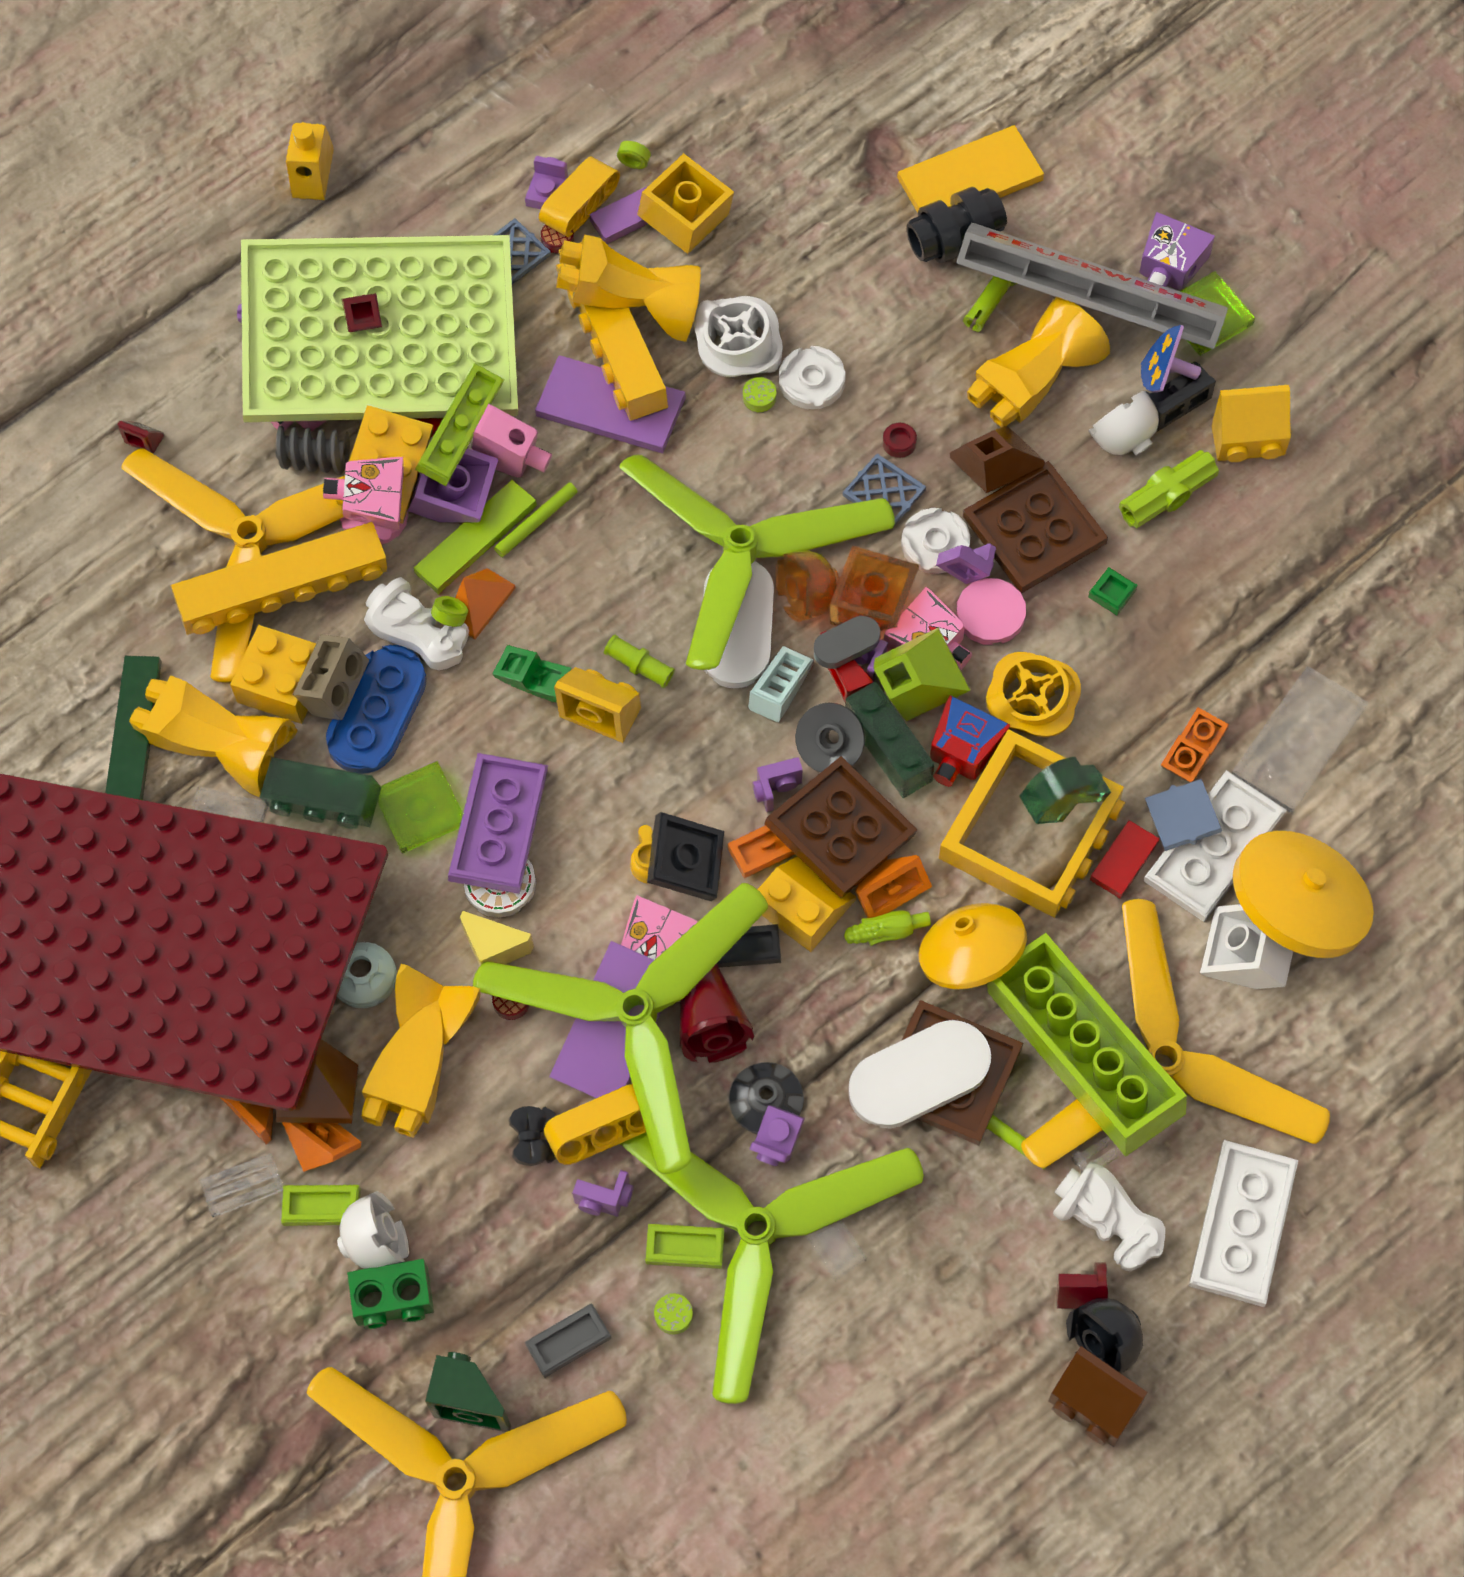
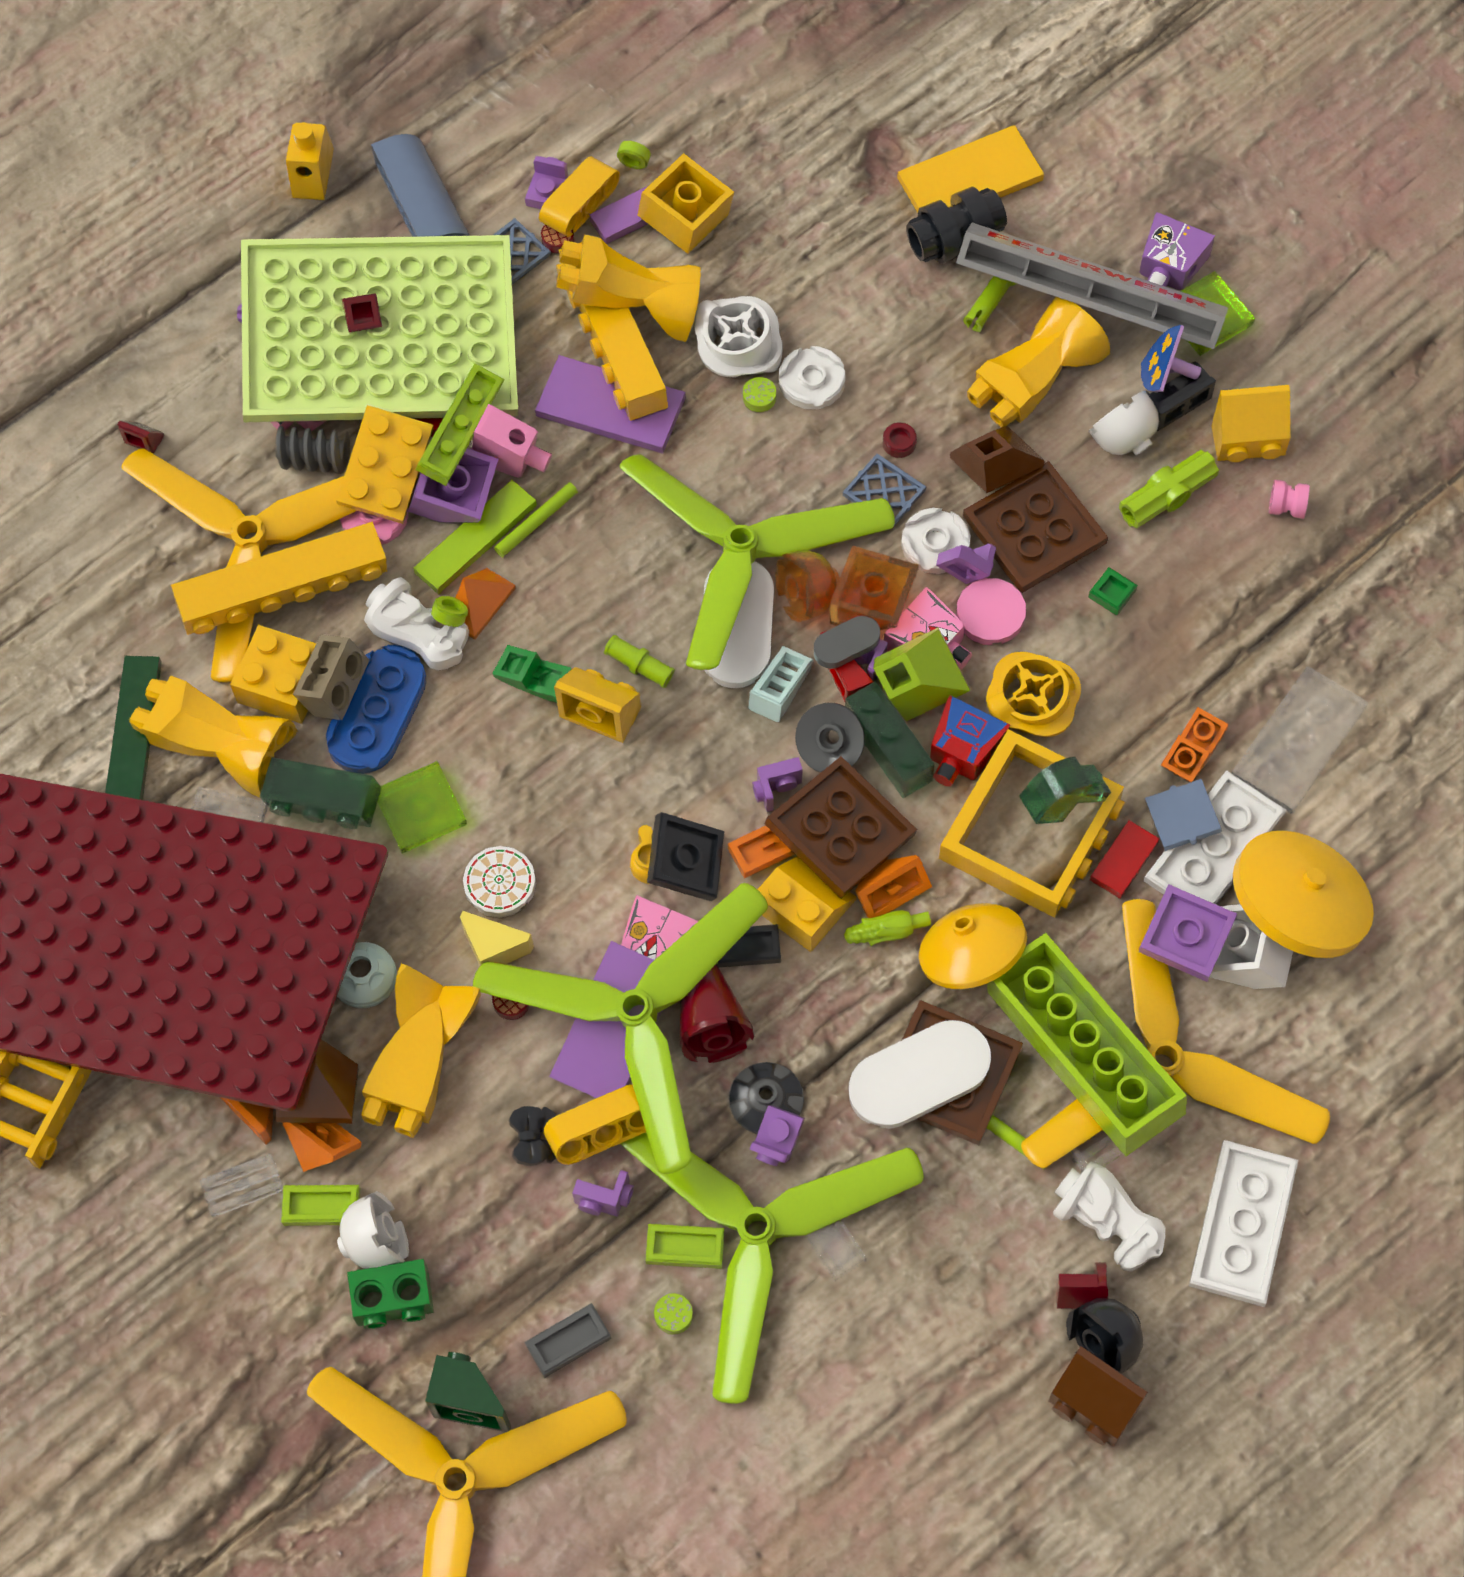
(370, 491): bright pink torso -> none
(417, 187): none -> sand blue brick
(498, 823): medium lavender tile -> none
(1187, 932): none -> medium lavender tile
(1285, 498): none -> bright pink wheel

